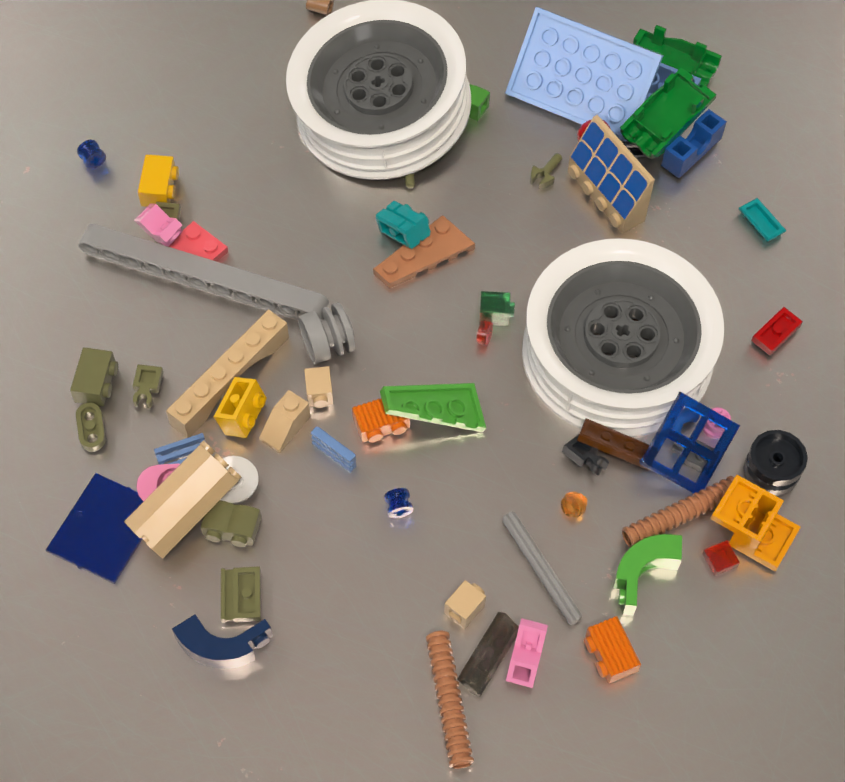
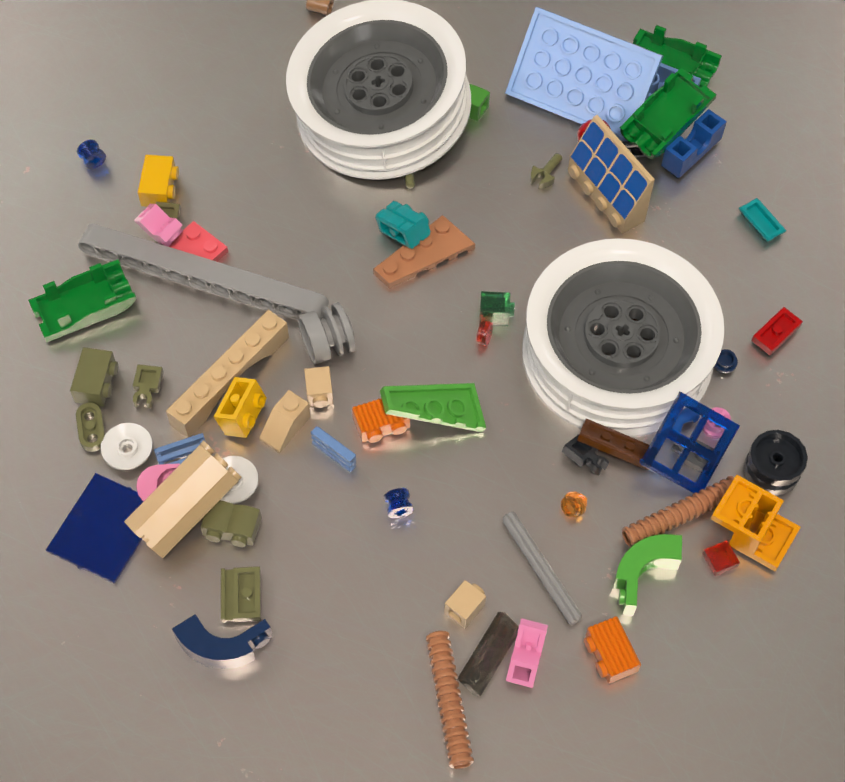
(83, 300): none -> green piece
(123, 437): none -> white dish
(726, 361): none -> dark blue plate

